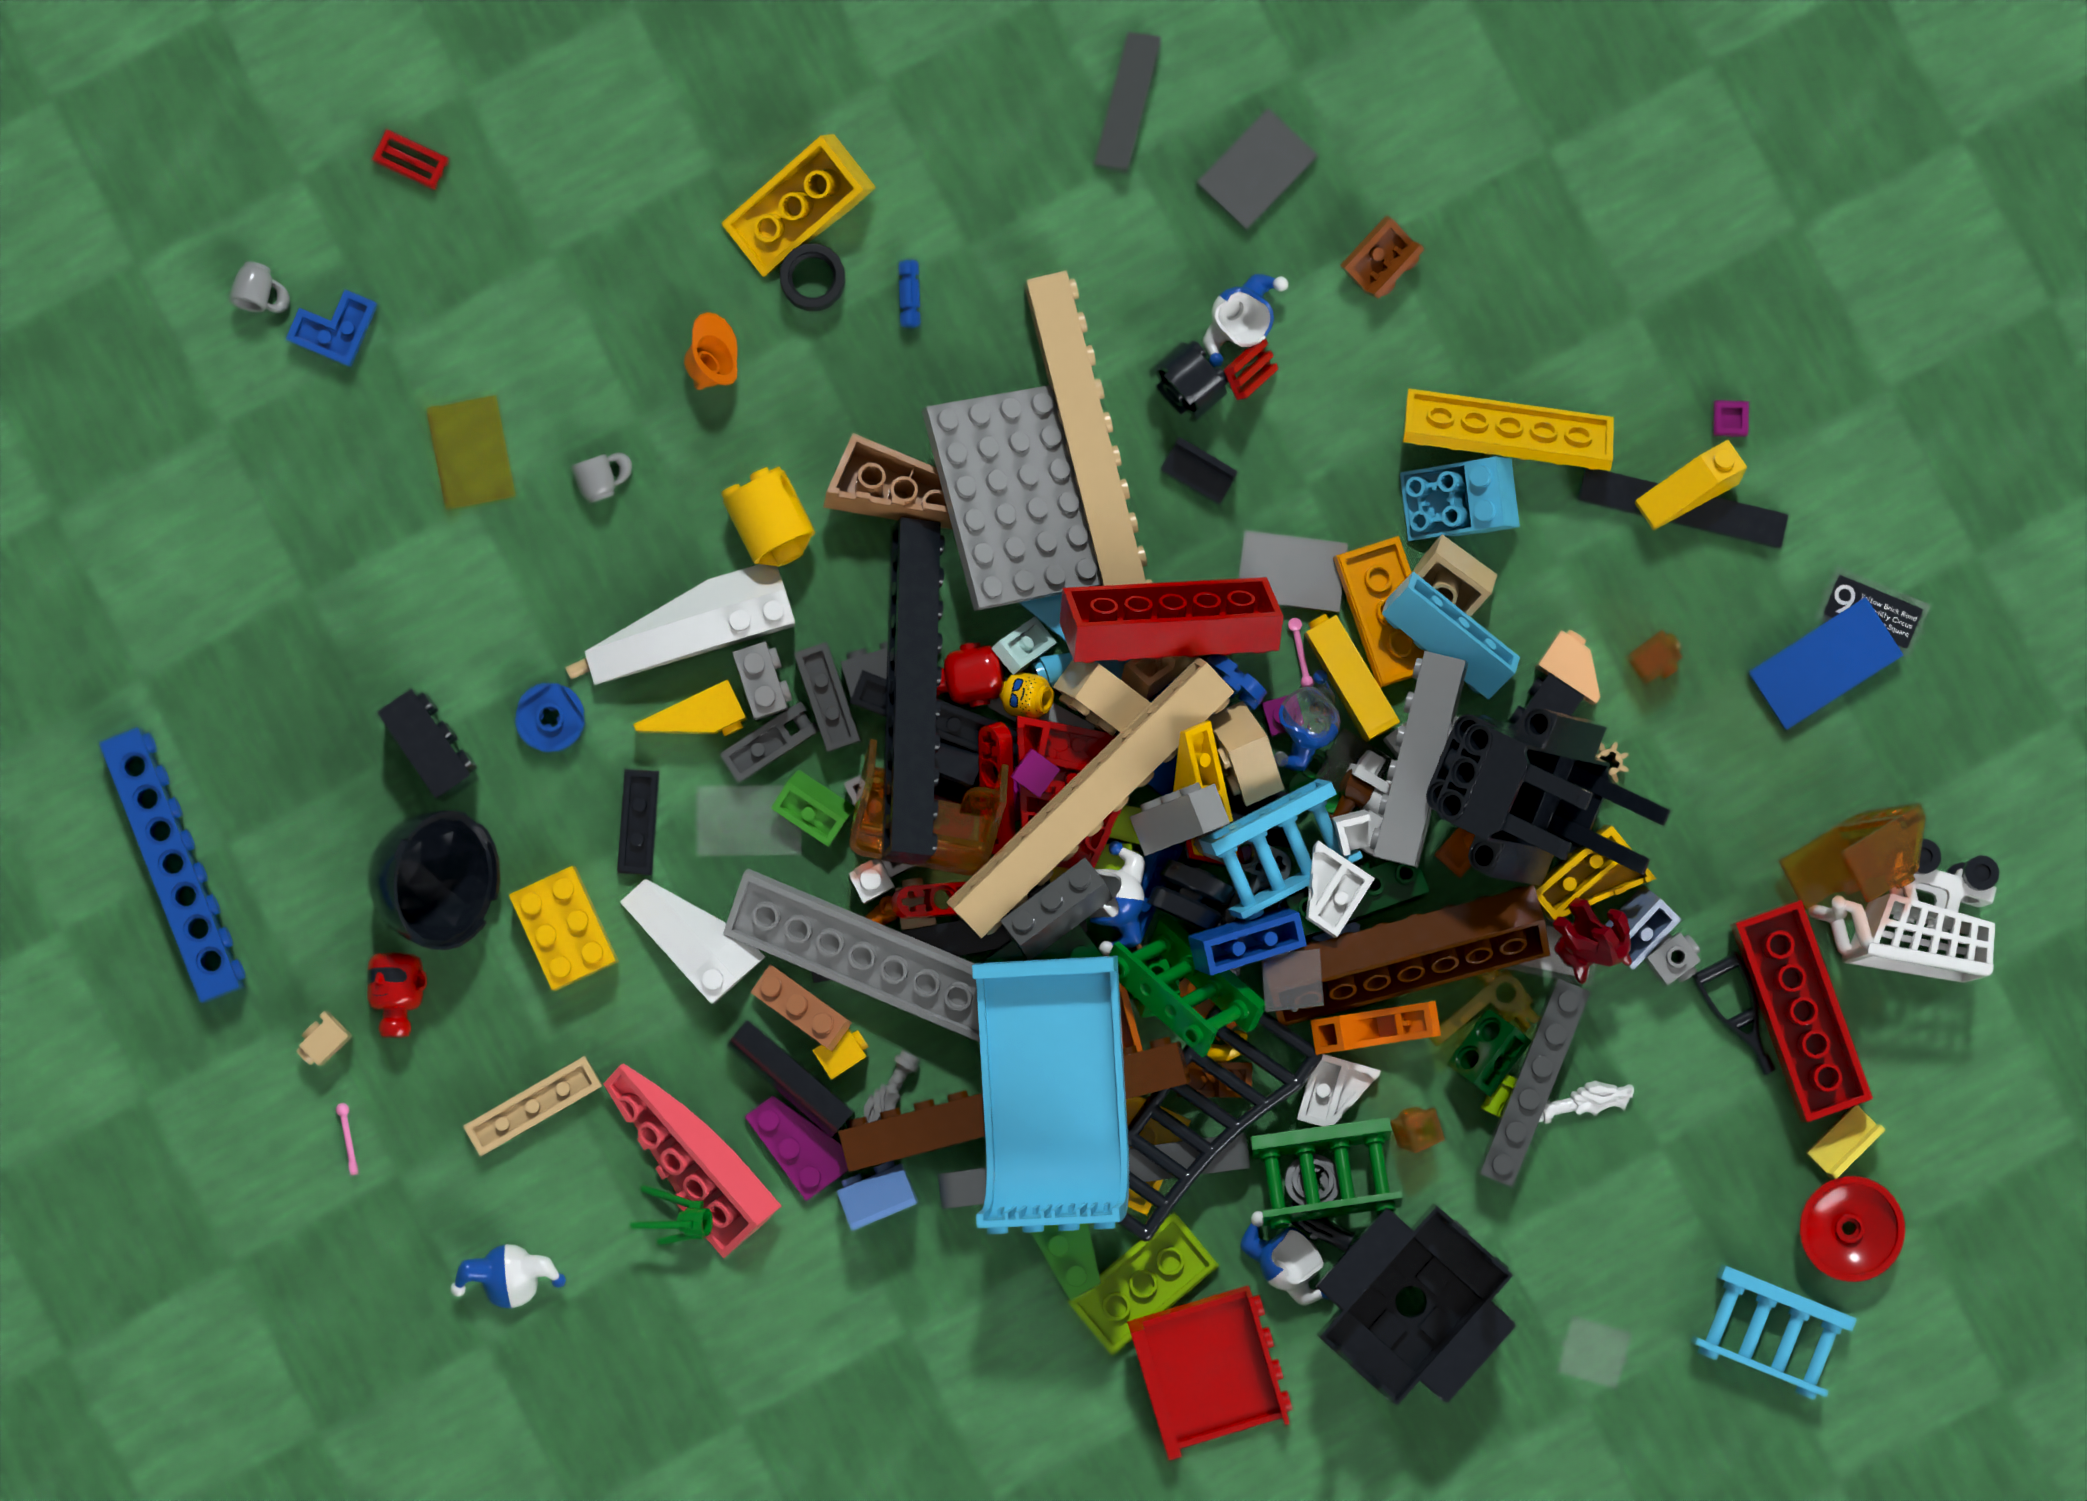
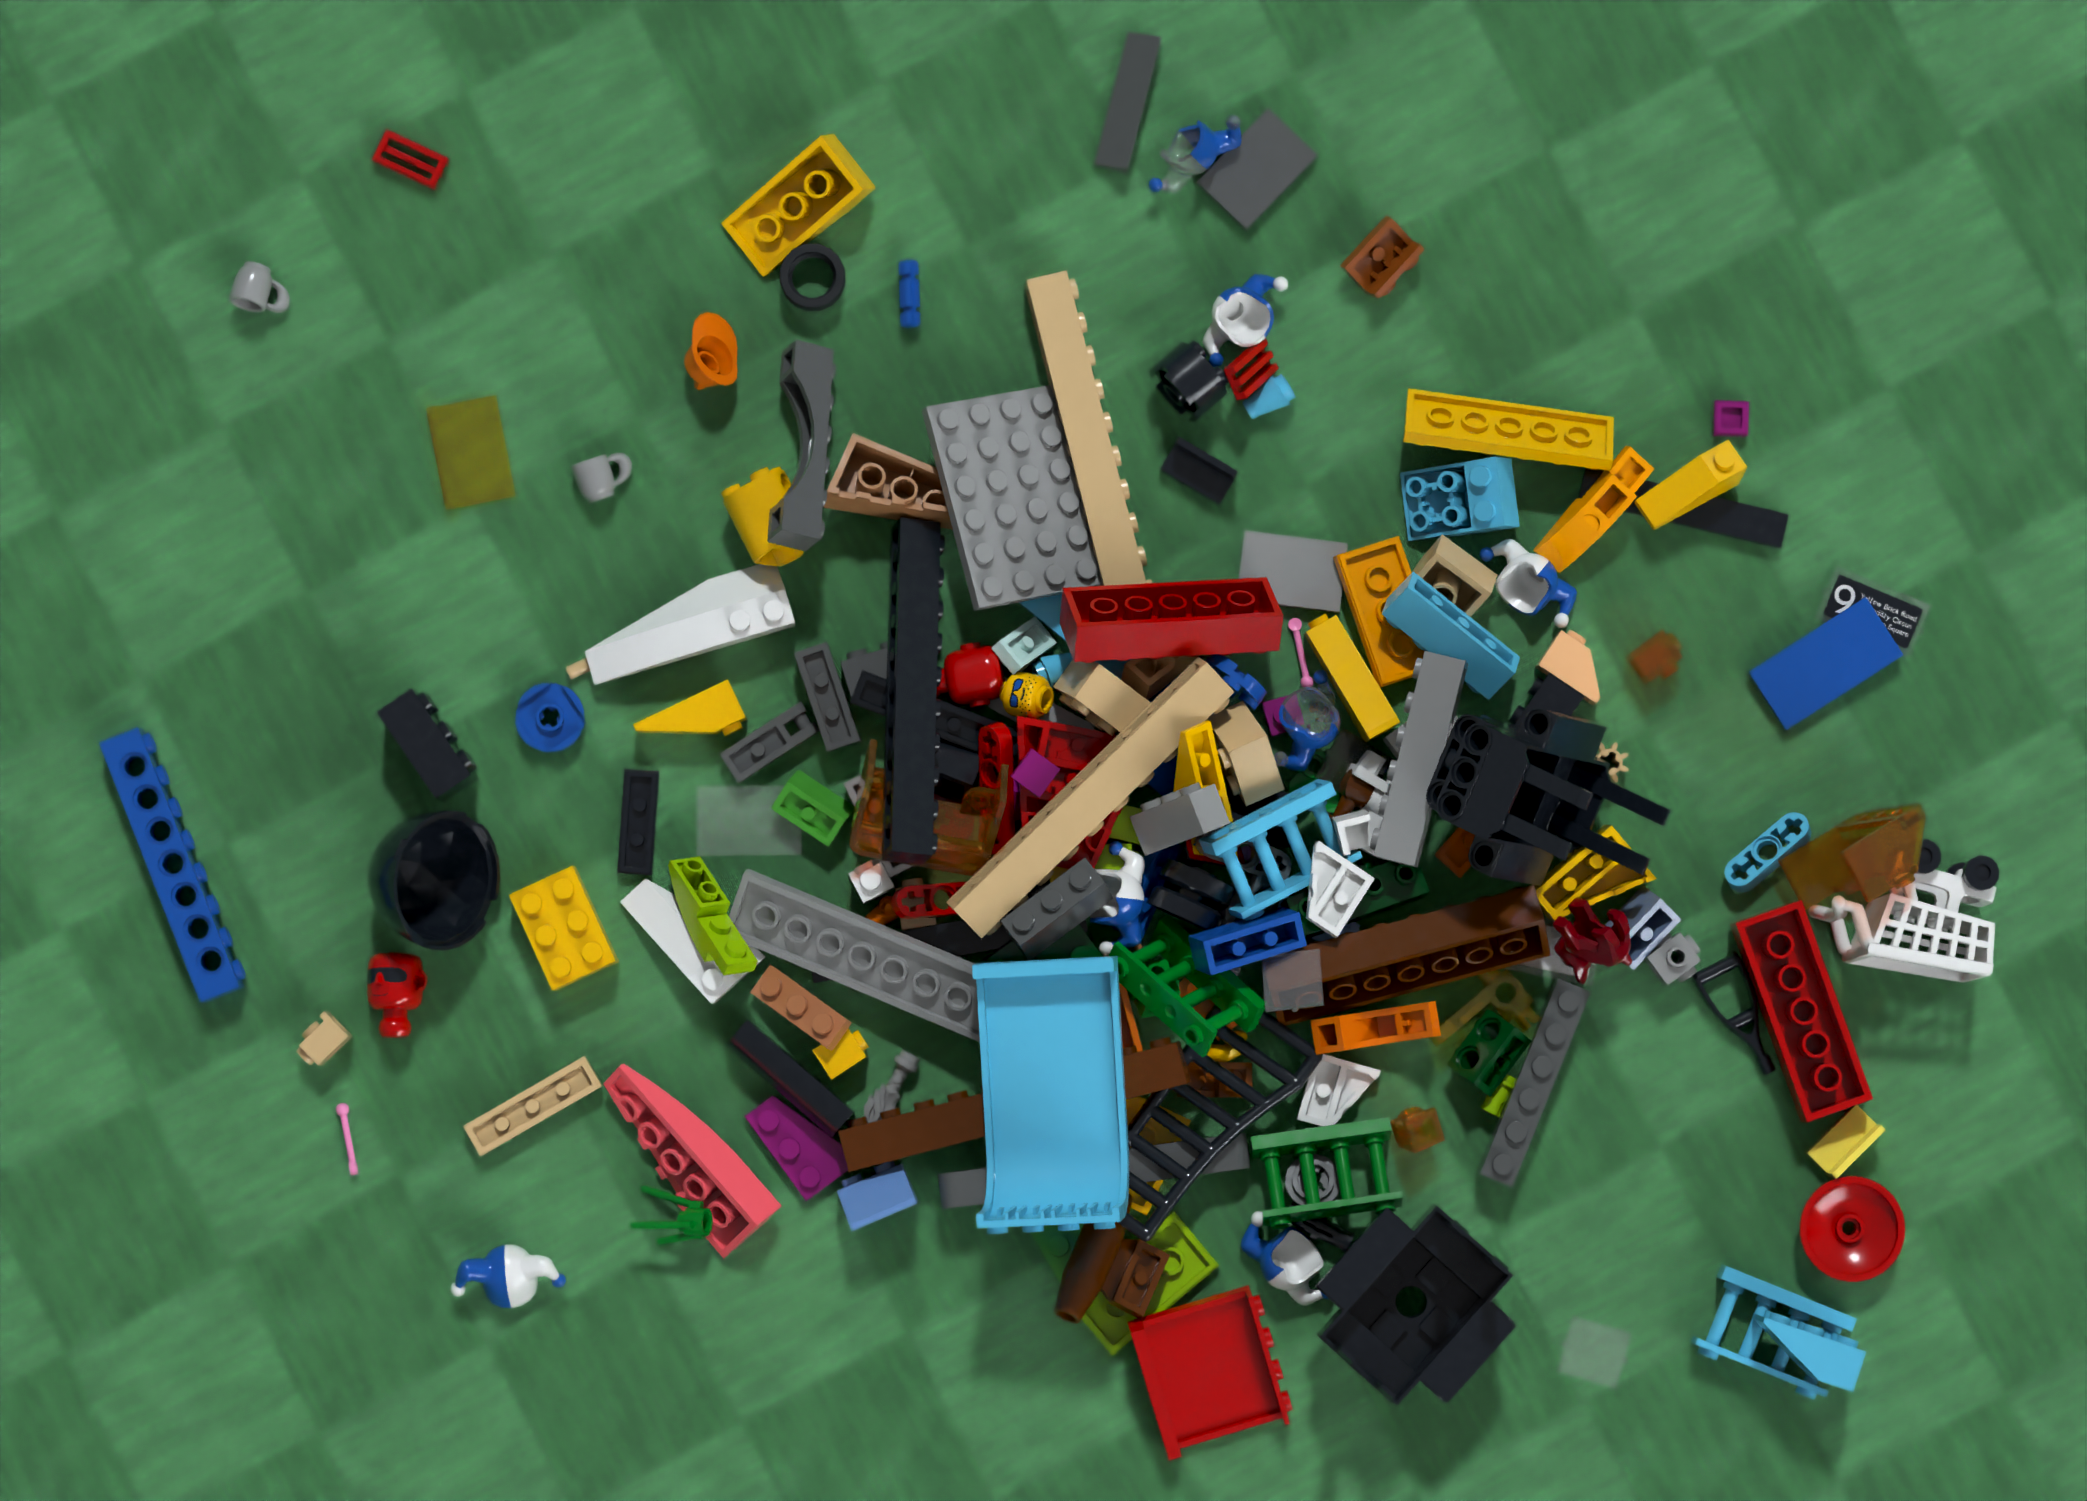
(340, 336): blue plate -> none
(706, 917): none -> lime slope
(760, 680): light grey brick -> none
(807, 381): none -> dark grey arch
(1108, 1263): none -> reddish brown plate
(1194, 152): none -> piece
(1269, 397): none -> medium azure cone
(1530, 581): none -> white piece
(1591, 1098): white piece -> none
(1596, 511): none -> light orange slope
(1742, 862): none -> medium azure beam
(1824, 1359): none -> medium azure slope

